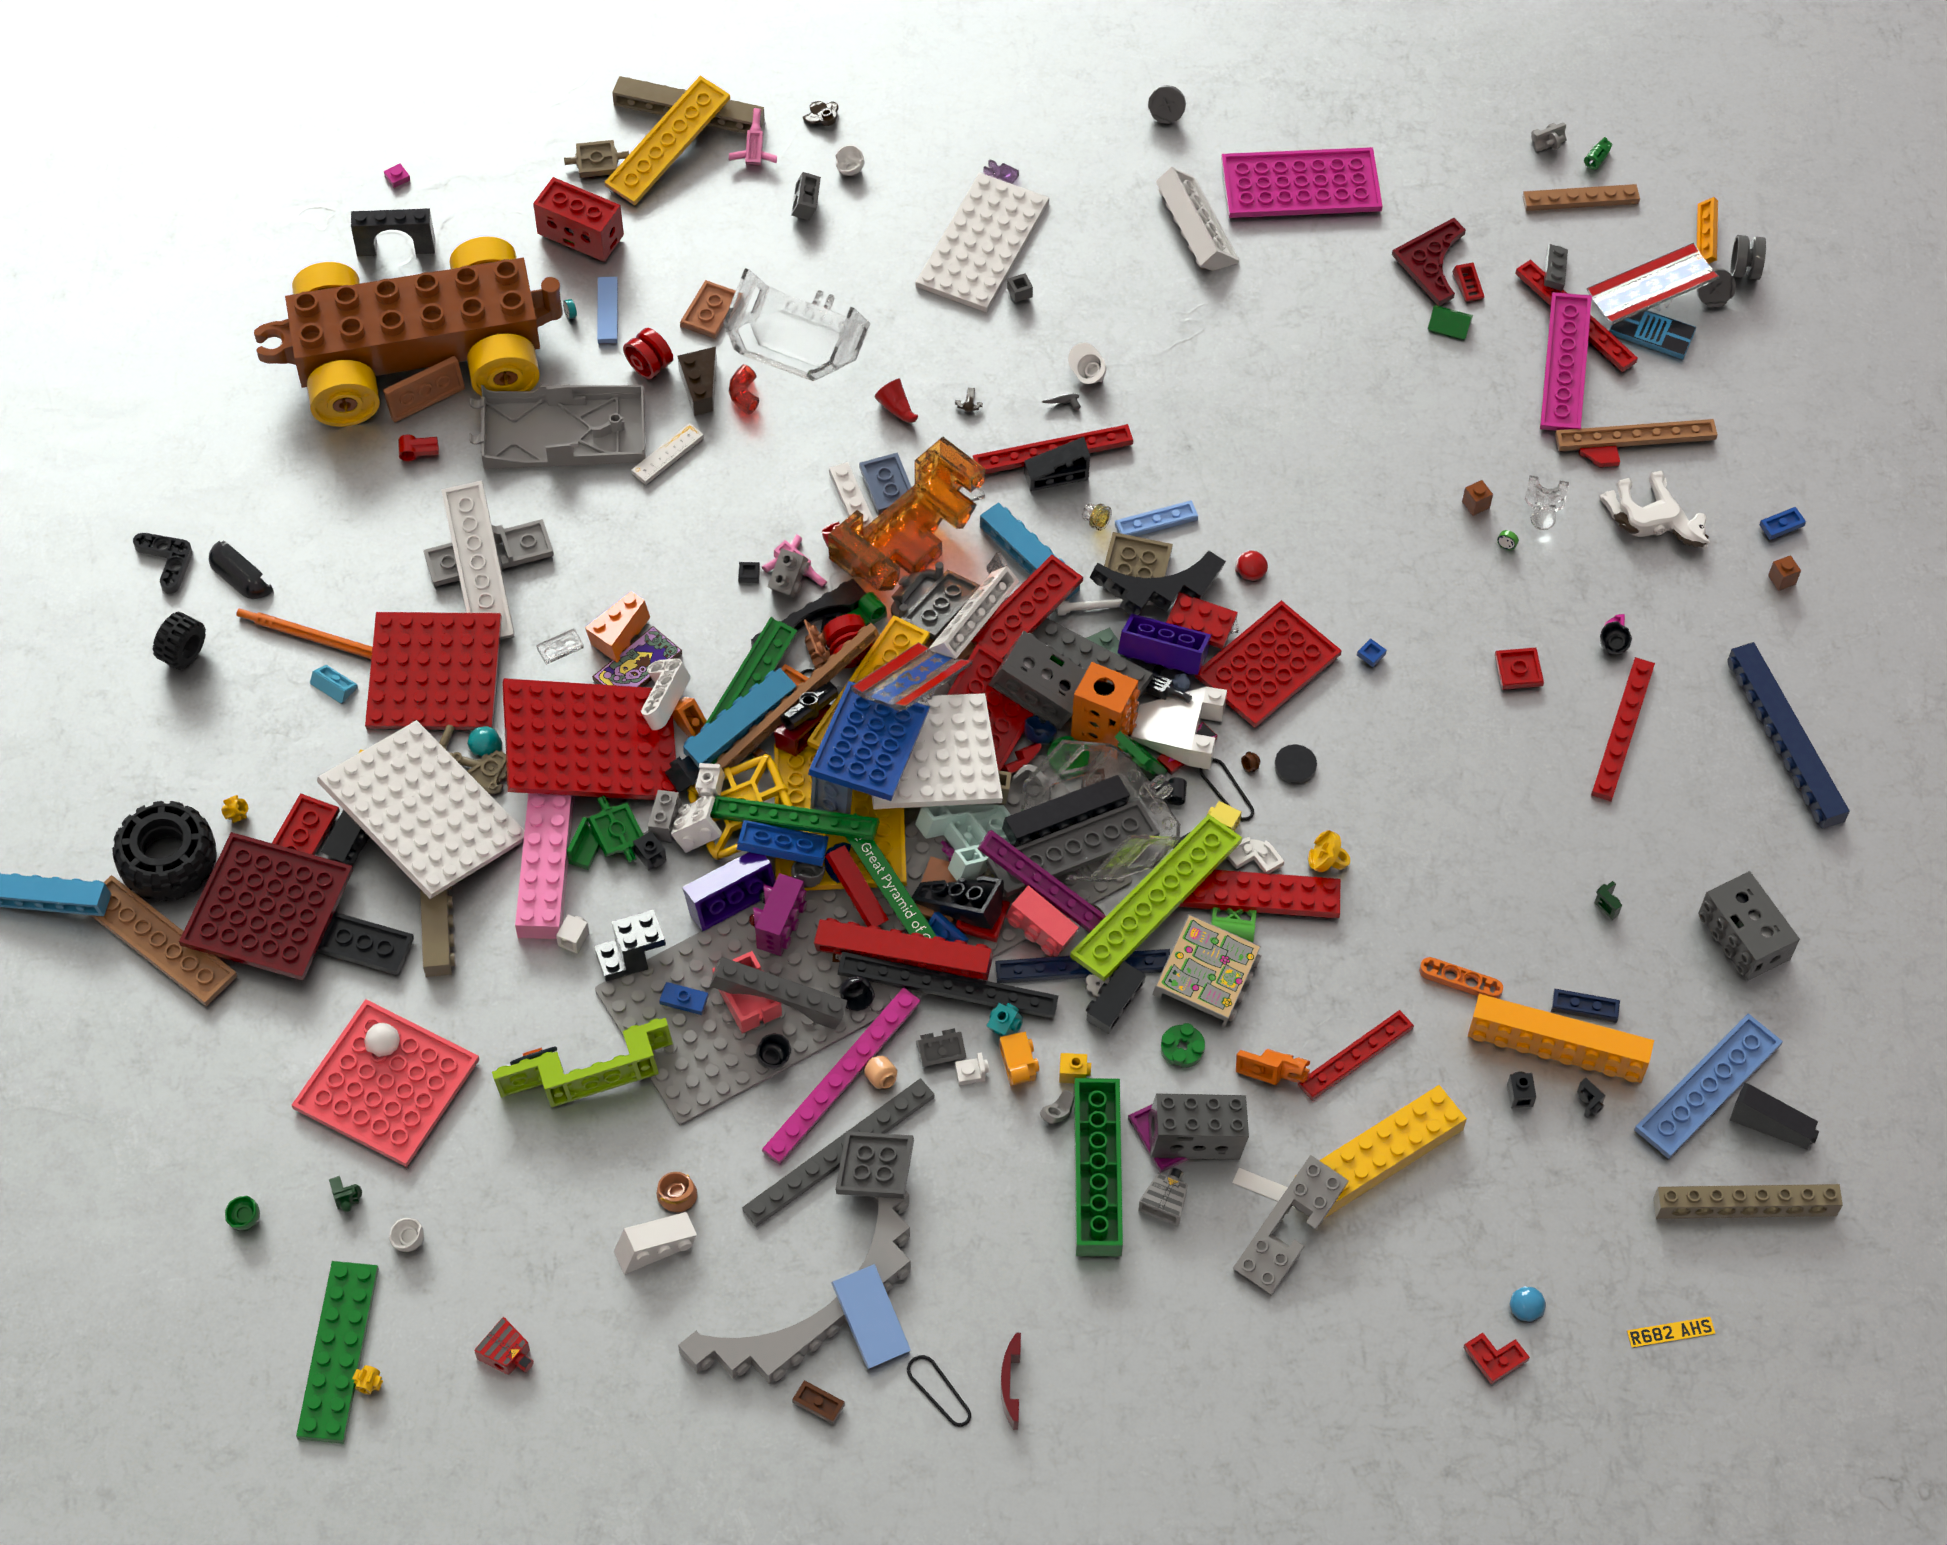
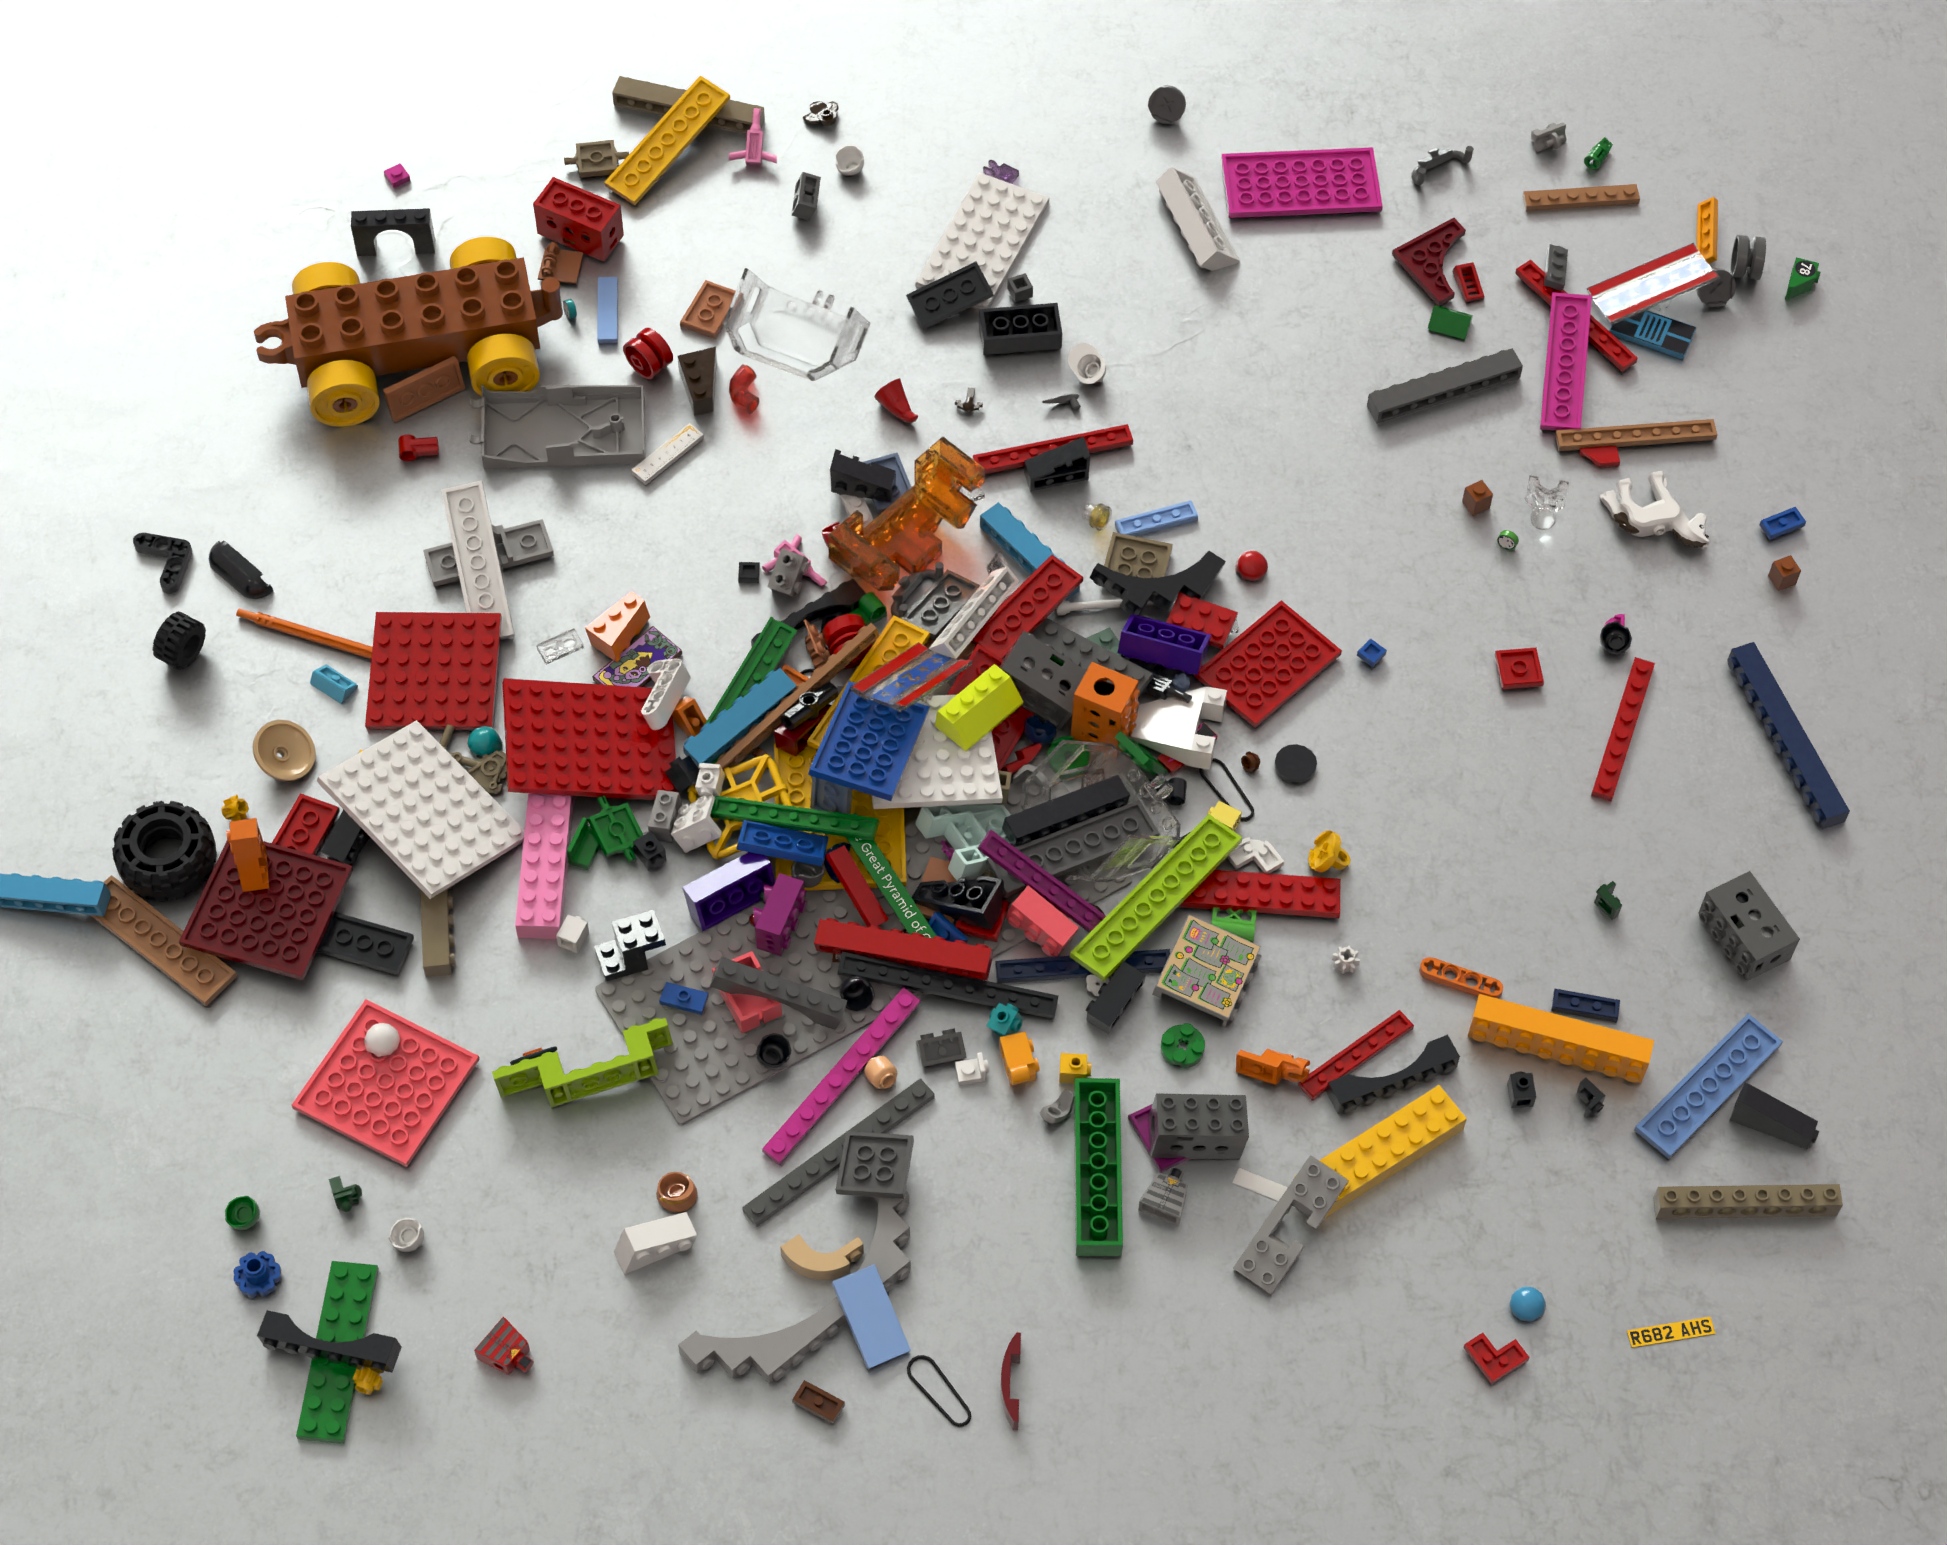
(249, 854): none -> orange wedge
(257, 1274): none -> blue plant
(289, 741): none -> tan dish
(372, 1351): none -> black arch
(560, 264): none -> nougat hinge
(820, 1265): none -> tan arch
(860, 479): none -> black wedge
(949, 295): none -> black plate
(979, 708): none -> neon yellow slope
(1020, 328): none -> black brick
(1346, 965): none -> white gear
(1352, 1091): none -> black arch
(1437, 158): none -> dark grey piece
(1444, 385): none -> dark grey brick
(1802, 277): none -> green slope

